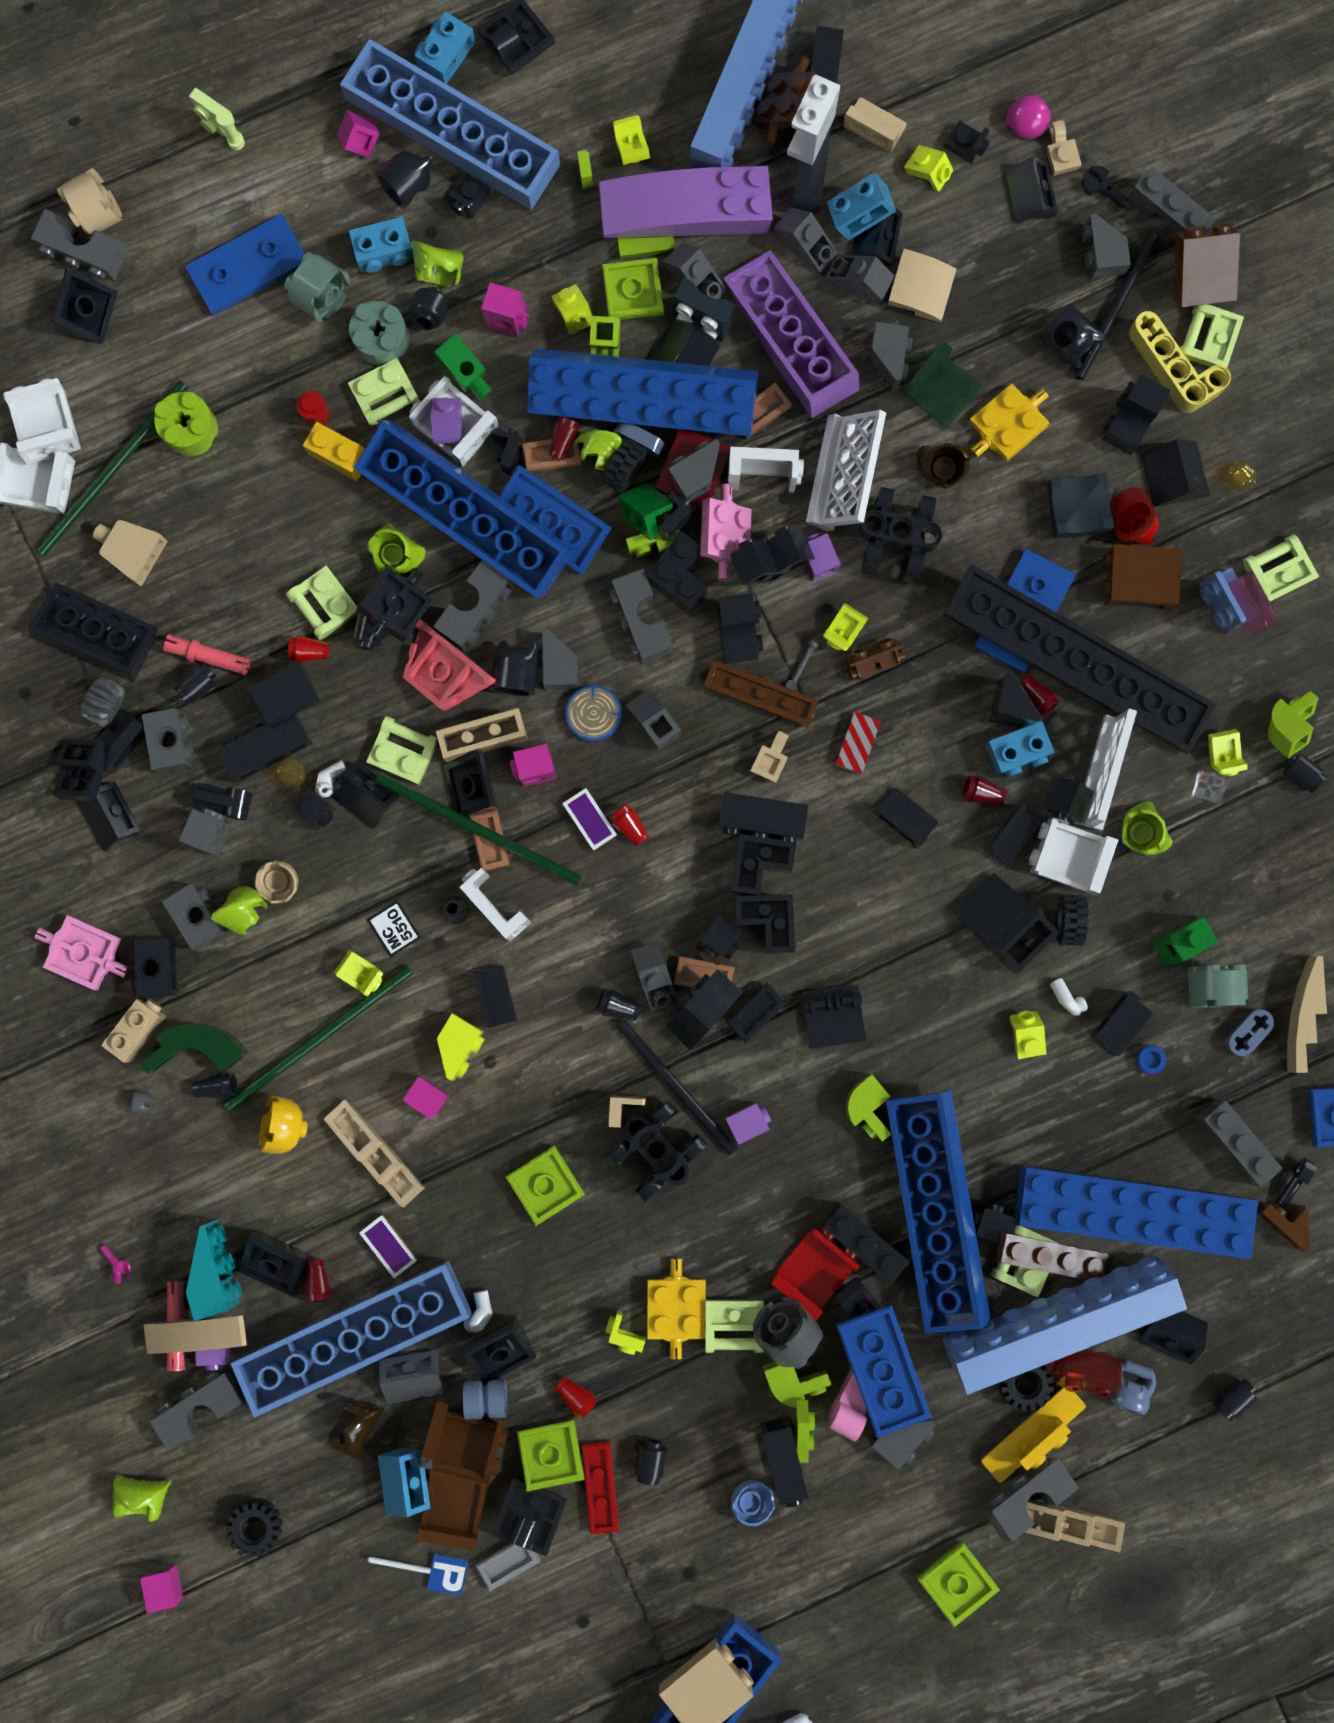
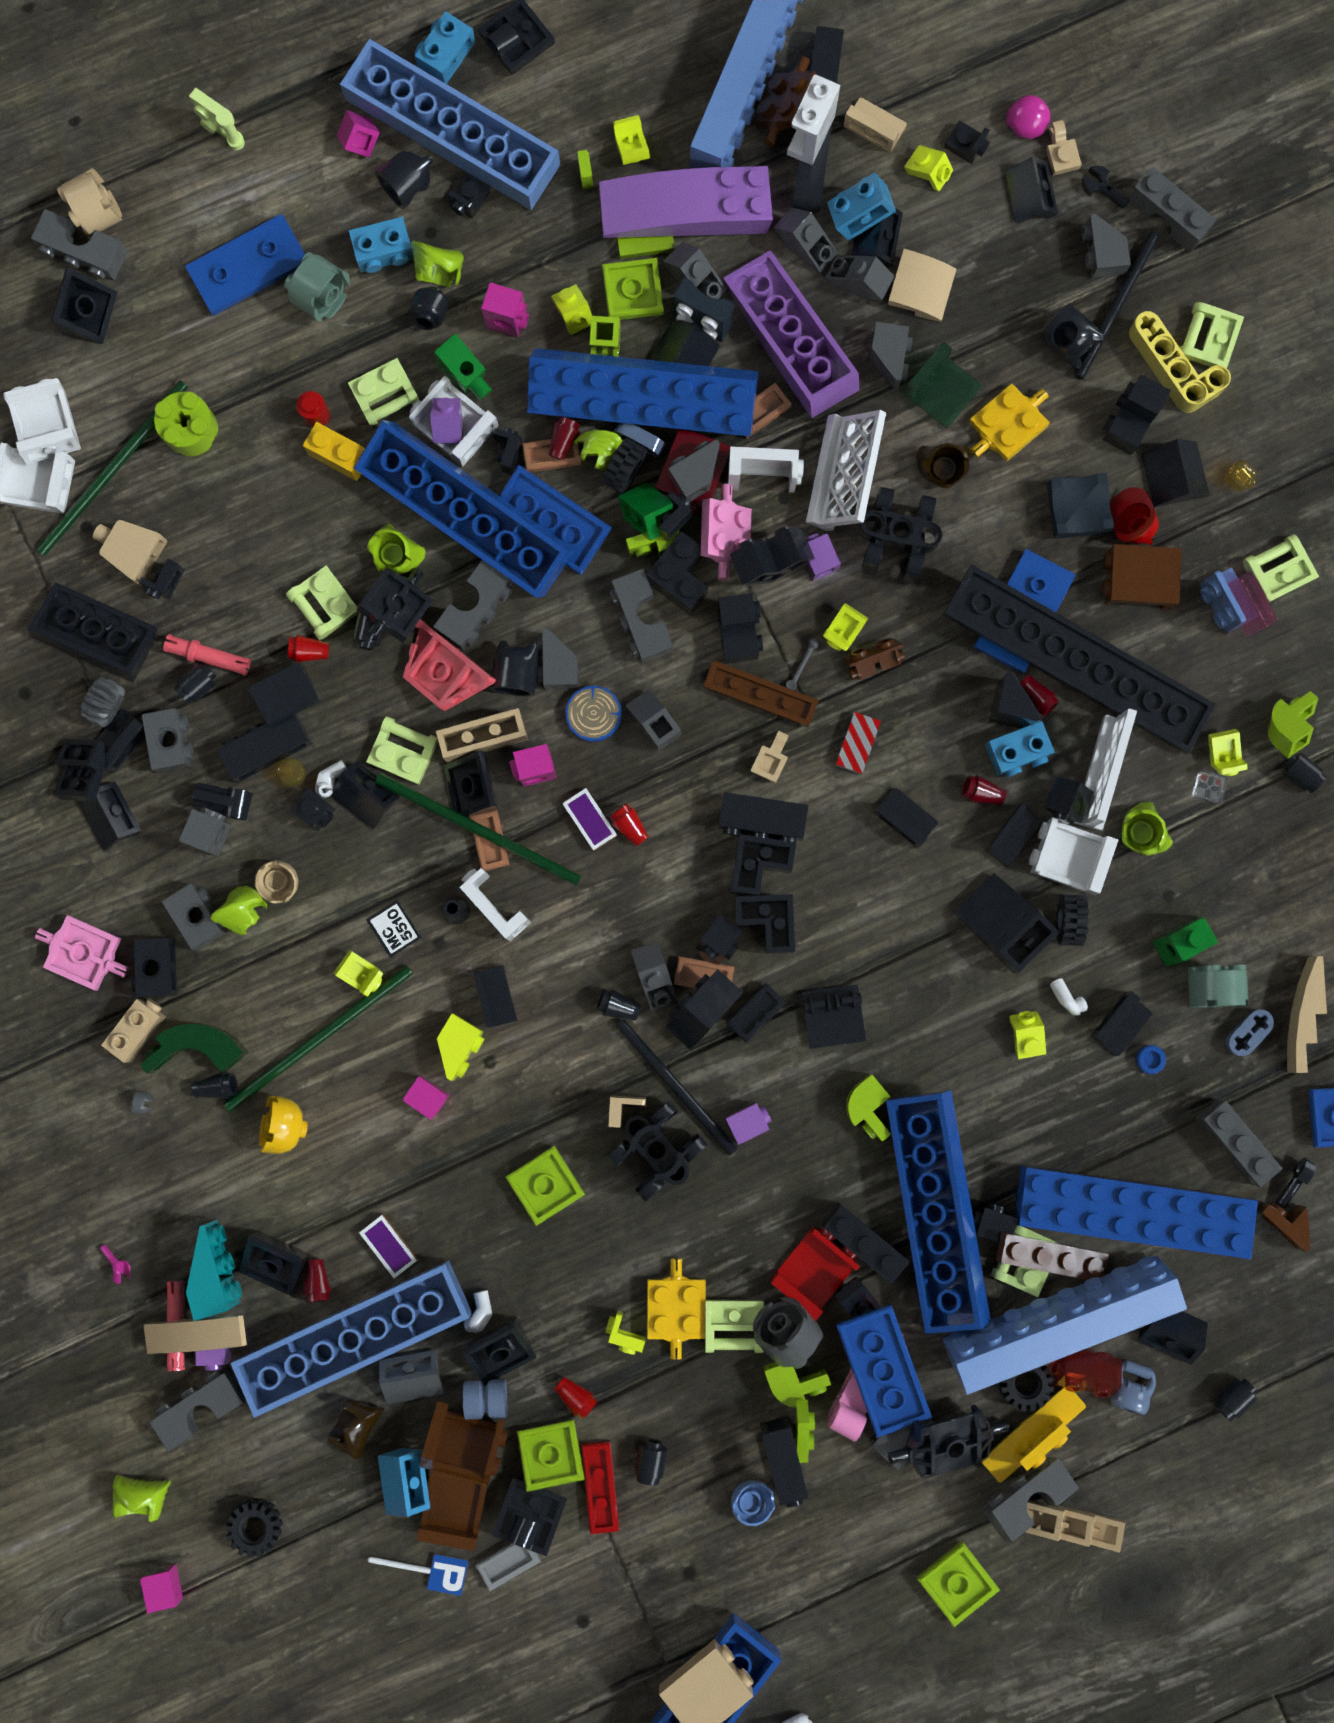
(167, 580): none -> black bracket
(369, 321): sand green brick -> none
(374, 1153): tan slope -> none
(930, 1444): none -> black plate
(1206, 265): brick -> none

